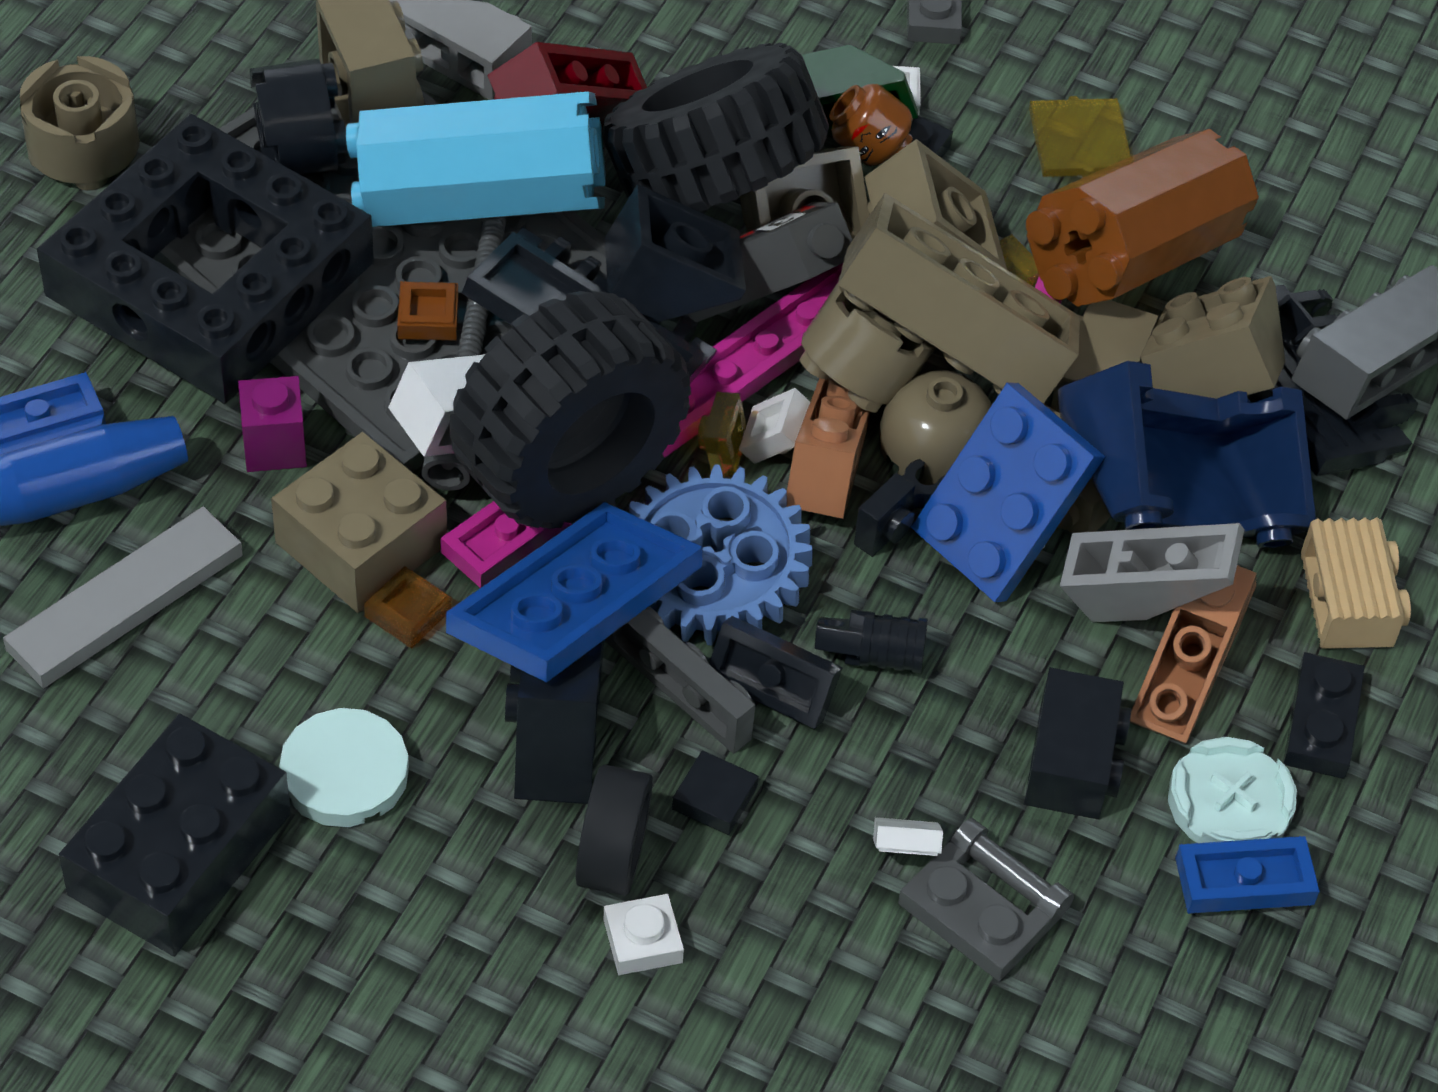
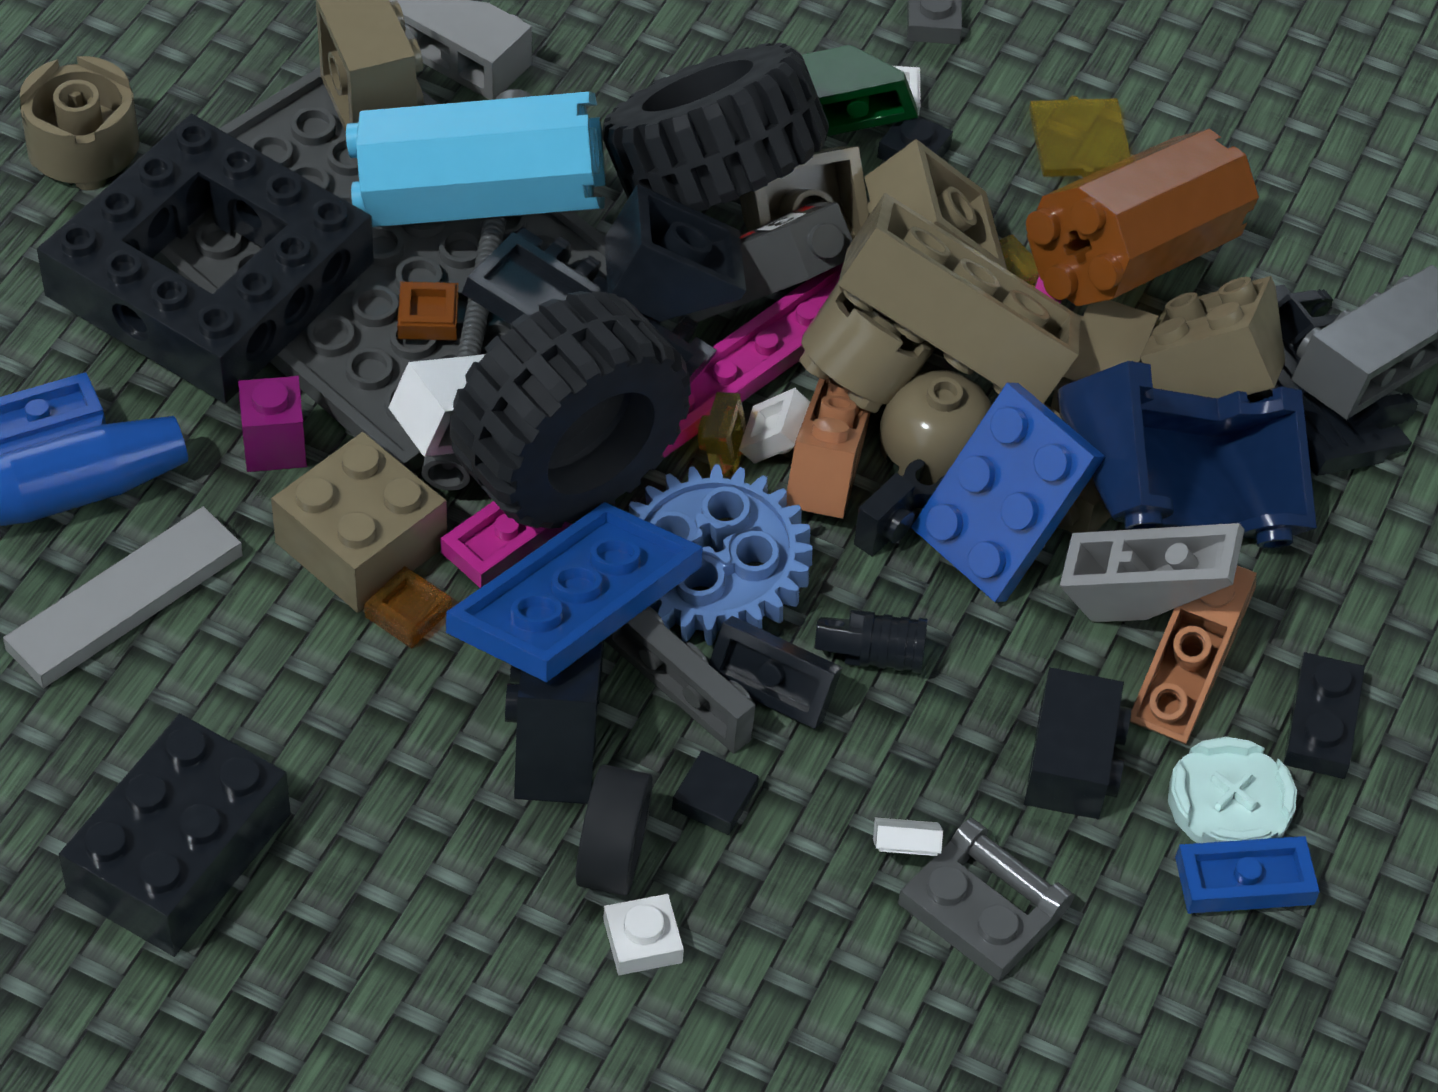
(297, 116): black brick -> none
(344, 766): light aqua tile -> none
(570, 69): dark red brick -> none
(872, 121): dark orange head -> none
(1354, 583): tan brick -> none

